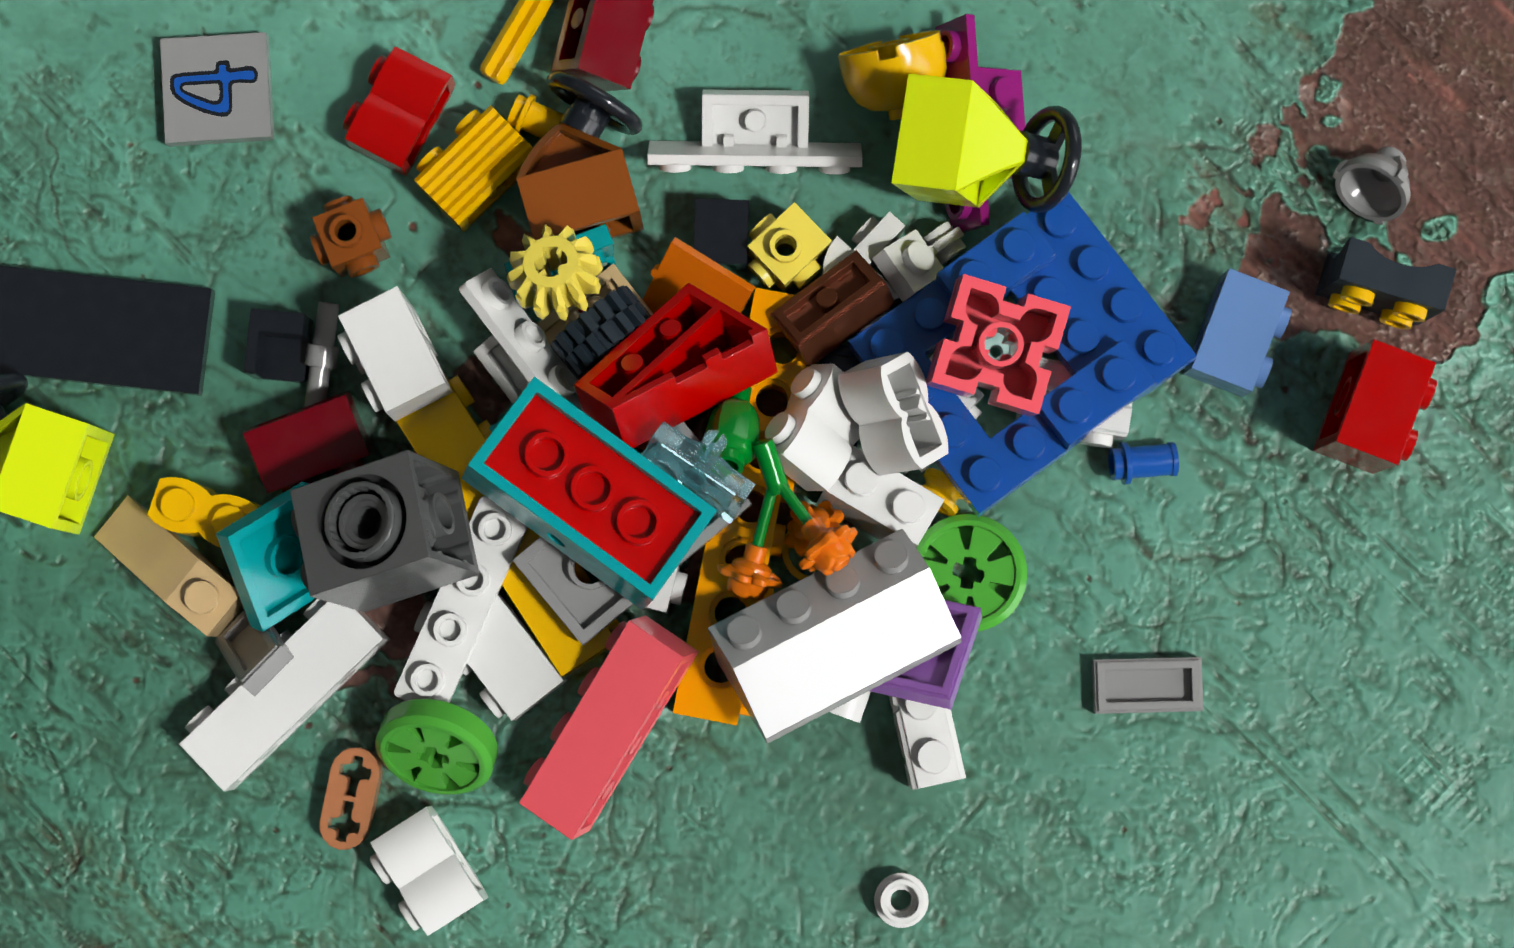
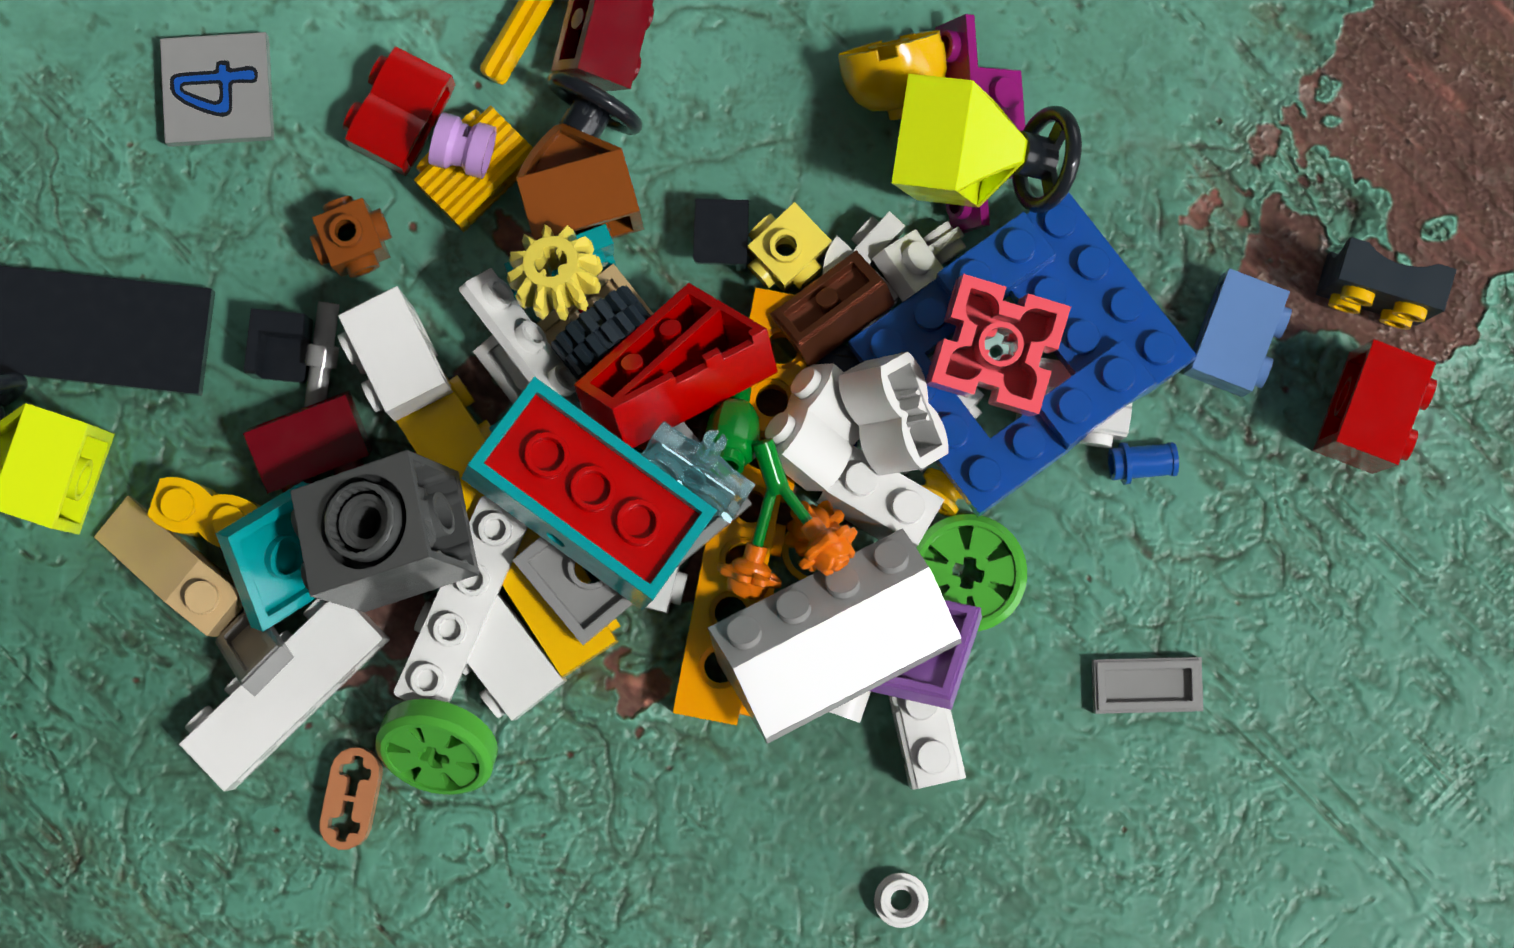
(427, 870): white brick -> none
(462, 145): none -> lavender wheel
(532, 116): yellow pin -> none
(607, 726): coral brick -> none
(686, 265): orange piece -> none
(755, 130): white bracket -> none
(1374, 184): light grey piece -> none

